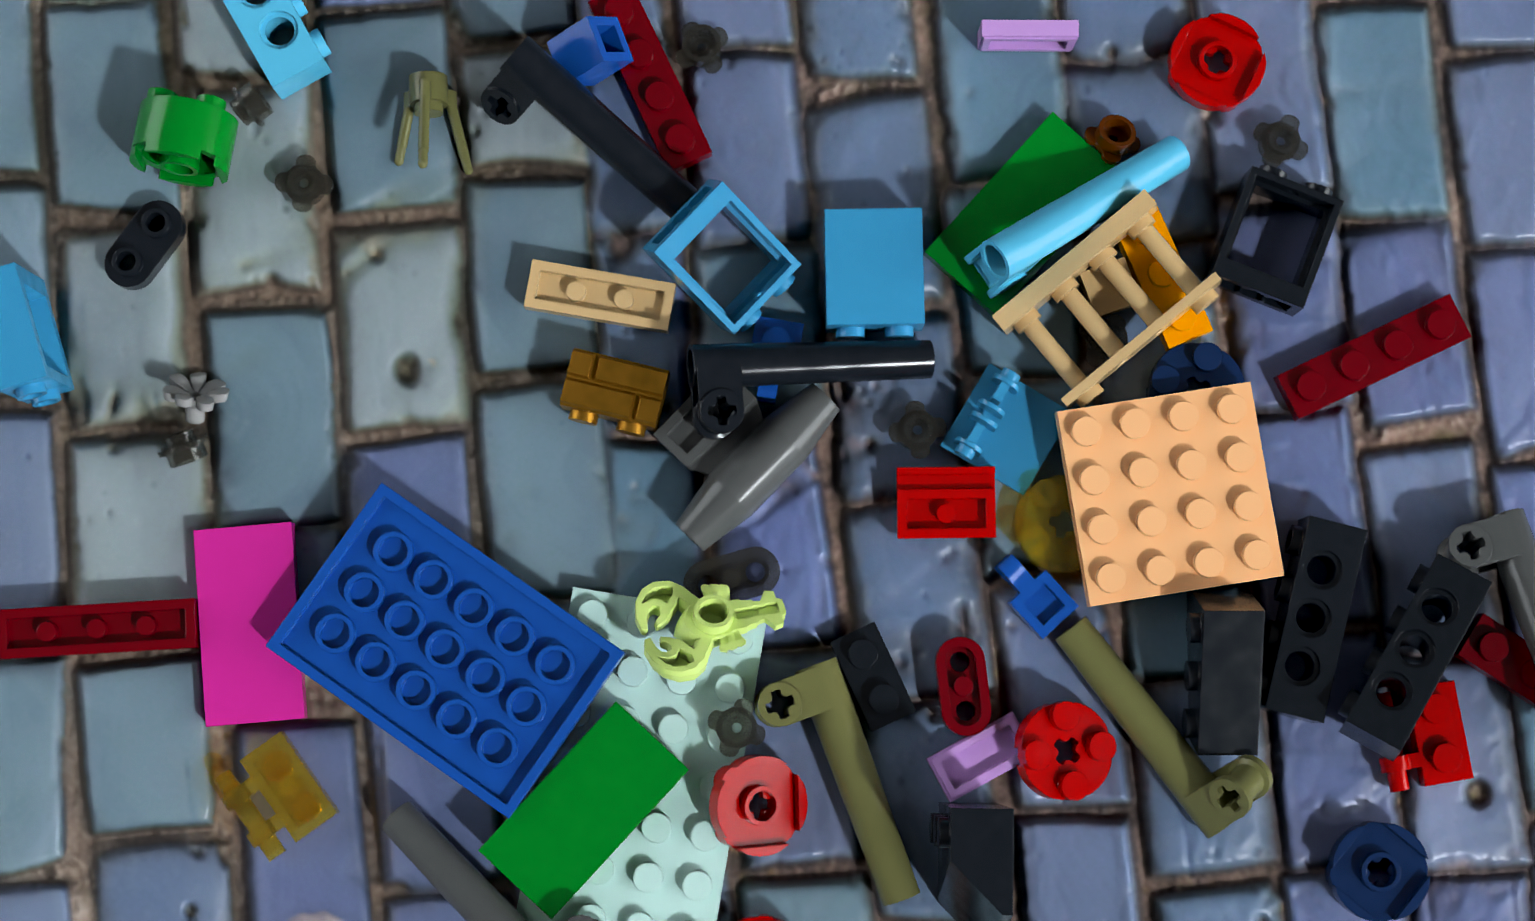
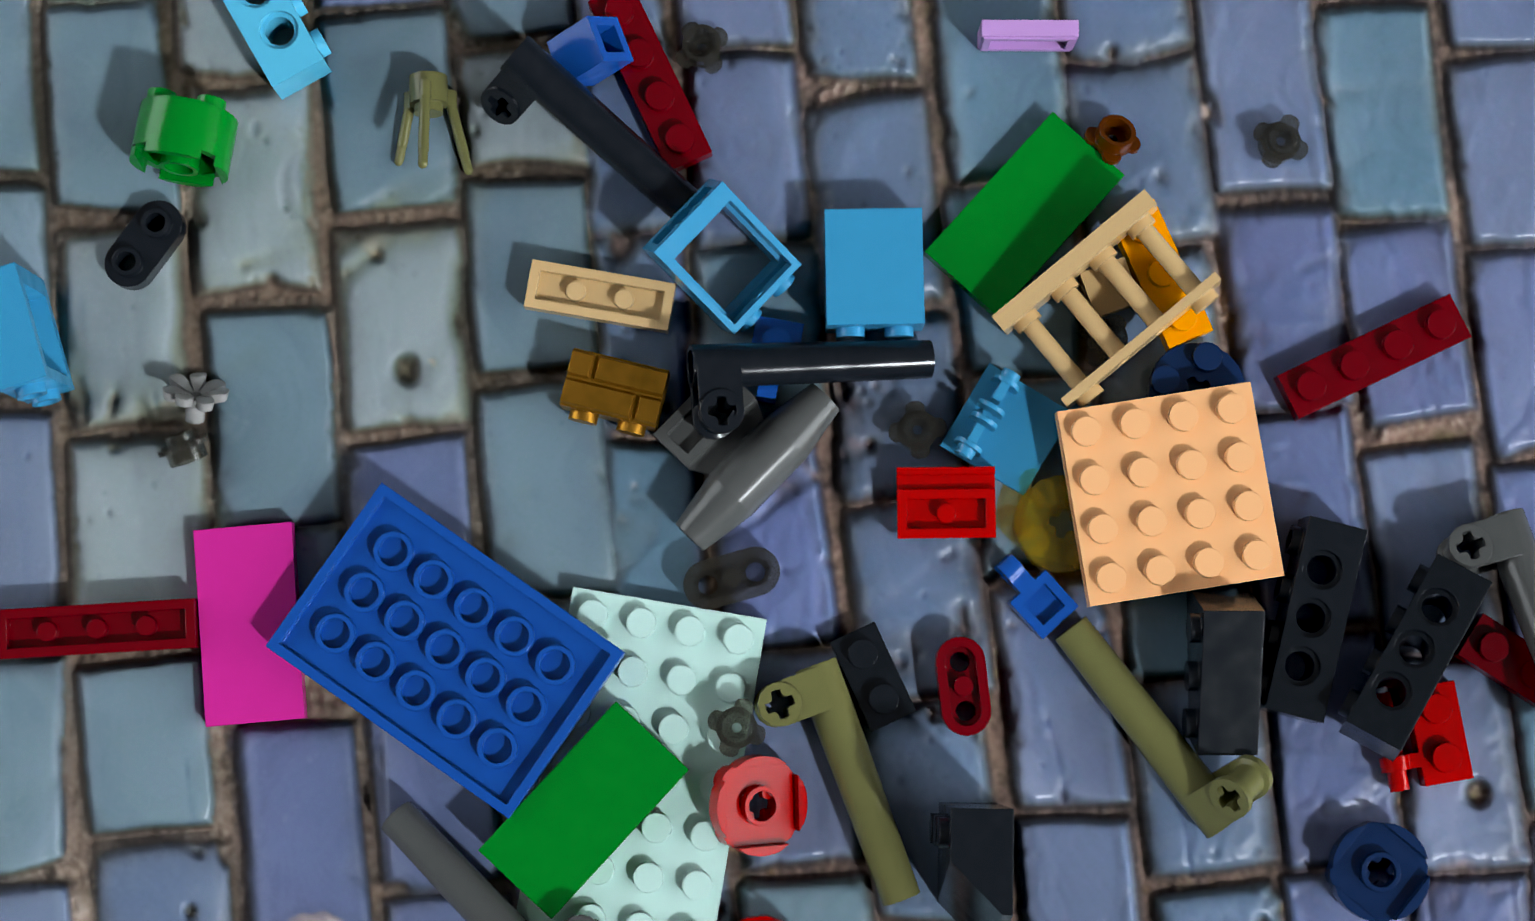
(250, 104): clear smoke plate -> none
(287, 786): clear yellow plate -> none
(312, 194): clear smoke plate -> none
(702, 625): yellowish green animal -> none
(976, 758): lavender tile -> none
(1016, 249): medium azure axle -> none
(1091, 748): red plate -> none
(1241, 51): red plate -> none
(1255, 284): black window -> none

